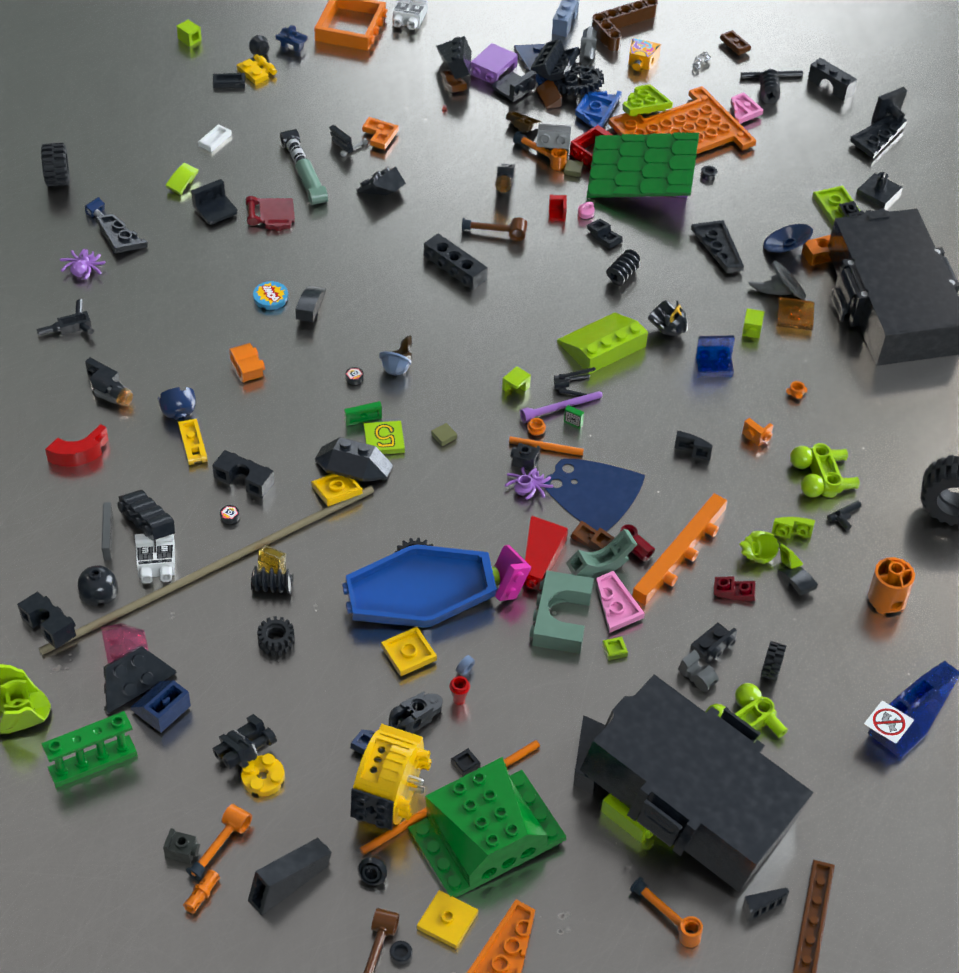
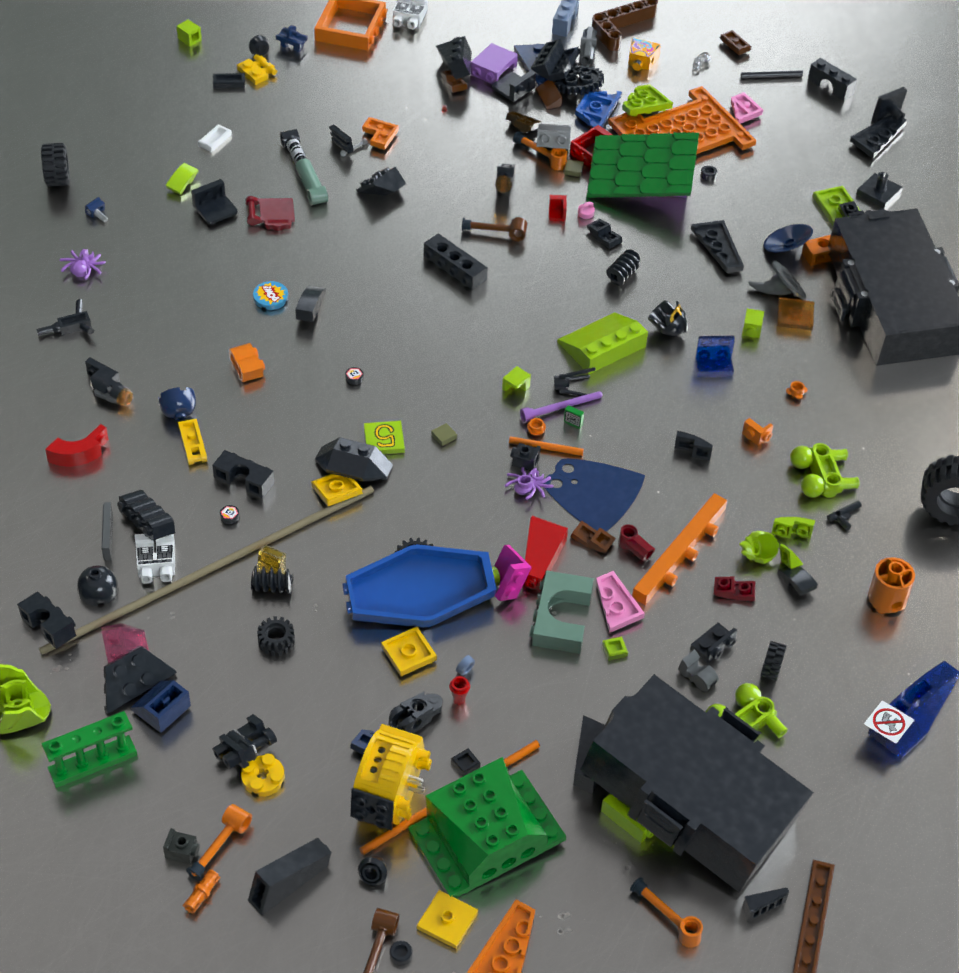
(119, 236): black wing -> none
(363, 413): green tile -> none
(398, 361): sand blue piece -> none
(604, 560): sand green arch -> none
(770, 86): black piece -> none

